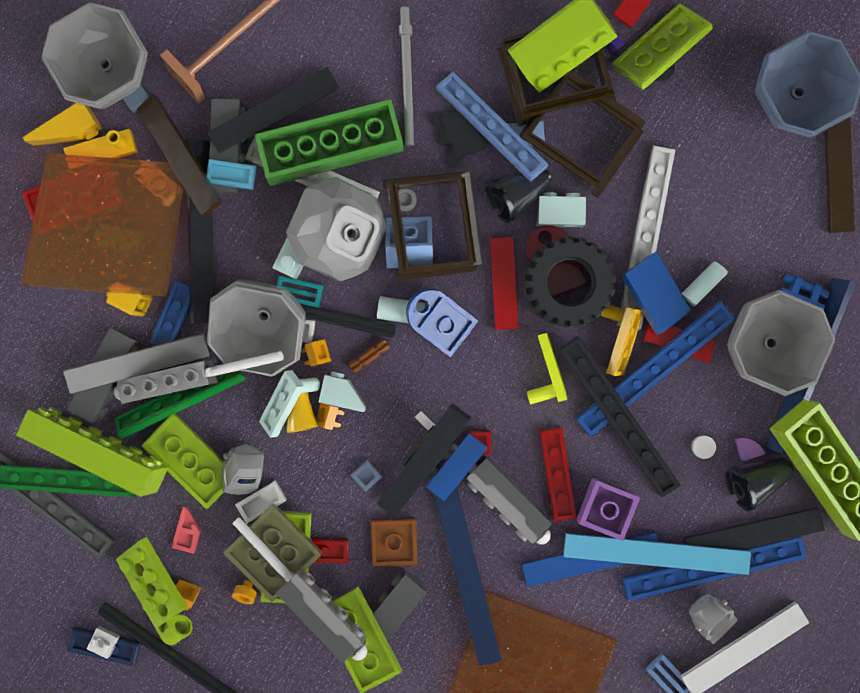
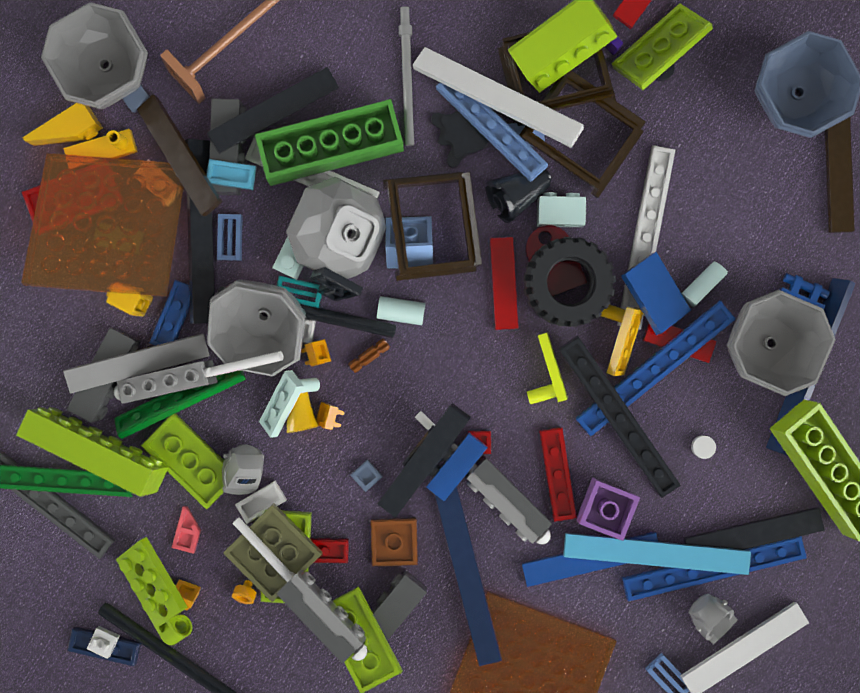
(220, 238): none -> medium blue tile
(334, 285): none -> black tile
(340, 393): light aqua slope -> none
(407, 199): light grey tile -> none
(441, 321): tile -> none
(498, 97): none -> white tile
(748, 448): medium lavender tile -> none
(757, 481): black cone -> none

